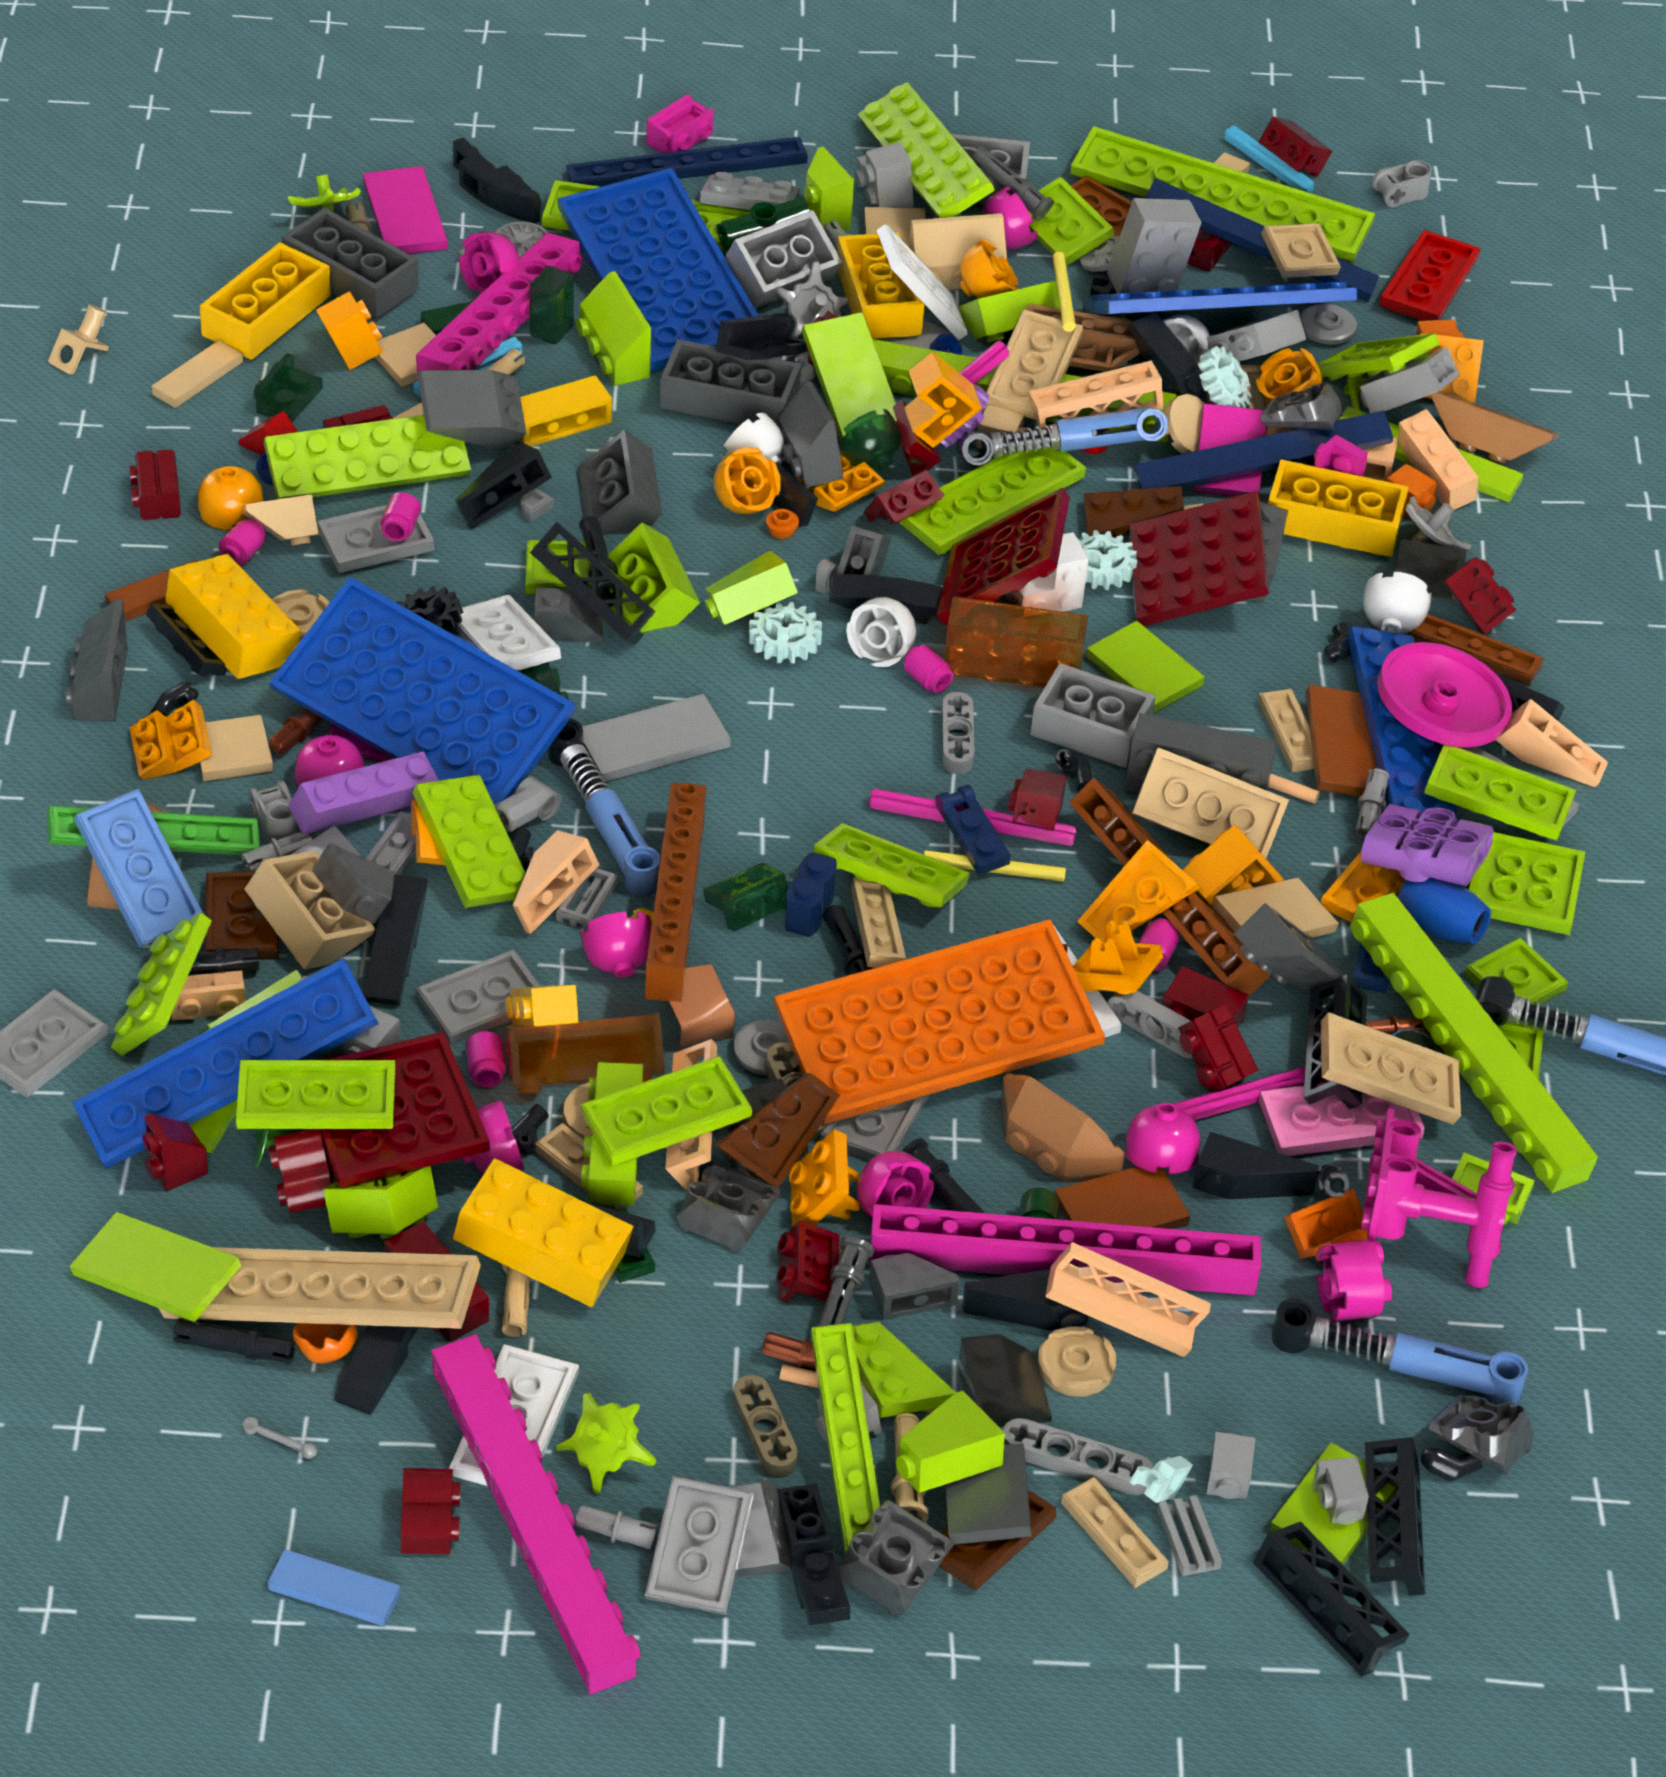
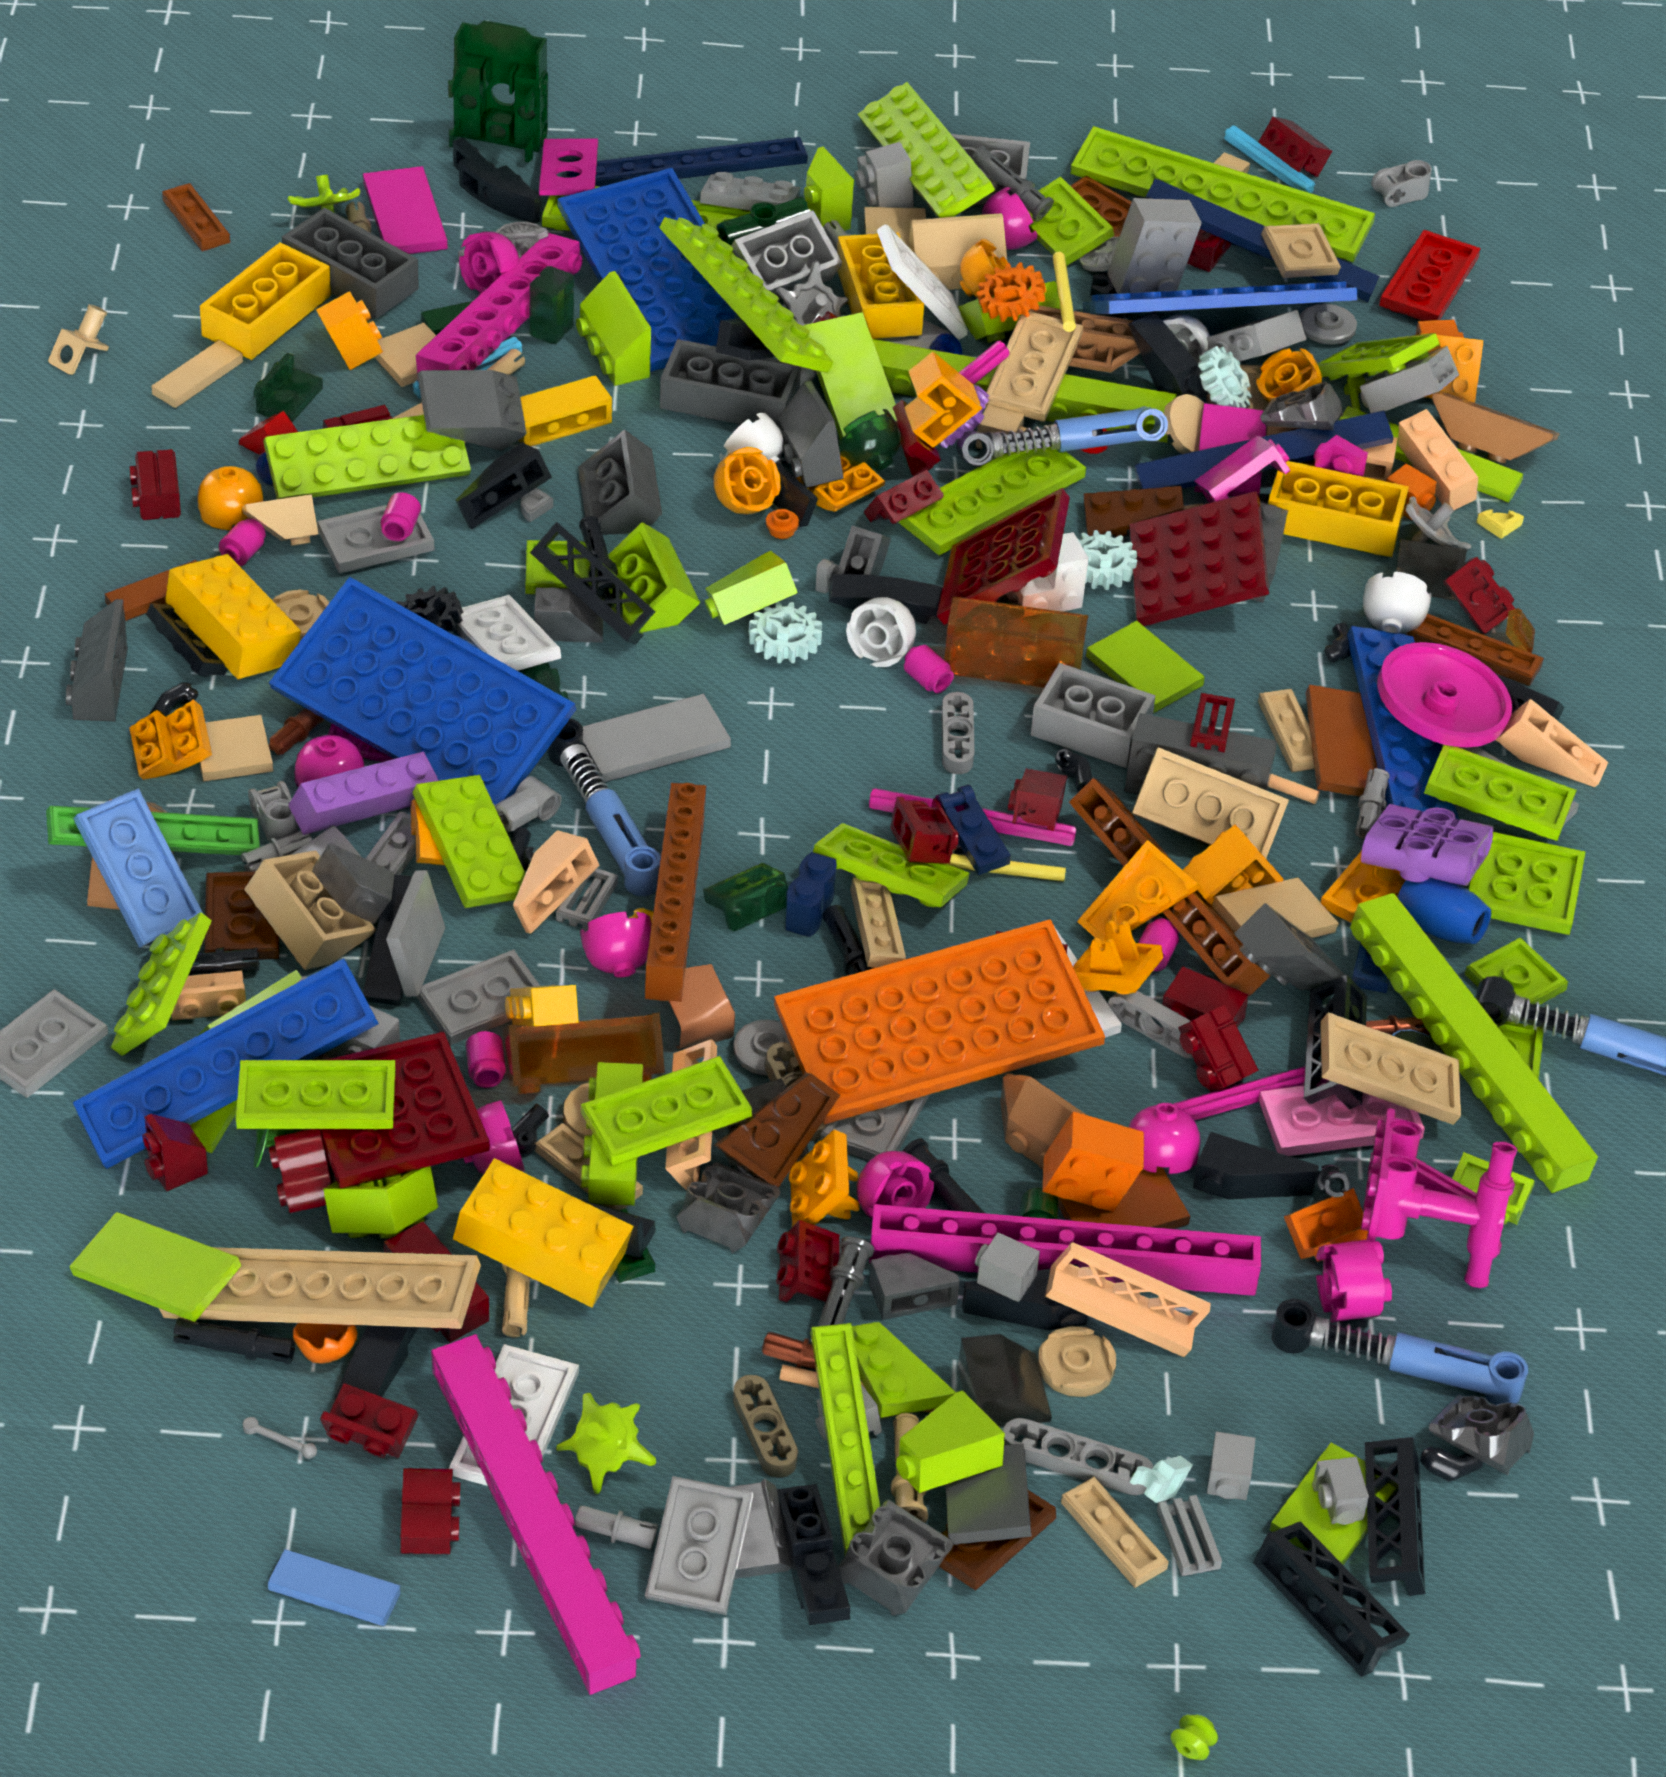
(196, 217): none -> dark orange tile
(370, 1421): none -> dark red bracket
(415, 933): none -> light grey tile
(496, 55): none -> dark green piece
(539, 233): none -> light grey hinge
(556, 148): none -> dark pink piece
(679, 126): dark pink hinge -> none
(746, 294): none -> lime plate
(923, 831): none -> dark red hinge
(1007, 1266): none -> light grey brick
(1011, 292): none -> orange gear
(1093, 1161): none -> orange brick
(1098, 392): light nougat fence -> none
(1194, 1736): none -> lime wheel
(1210, 739): none -> dark red tile
(1241, 466): none -> dark pink panel
(1500, 523): none -> light yellow tile
(1520, 630): none -> clear orange tile

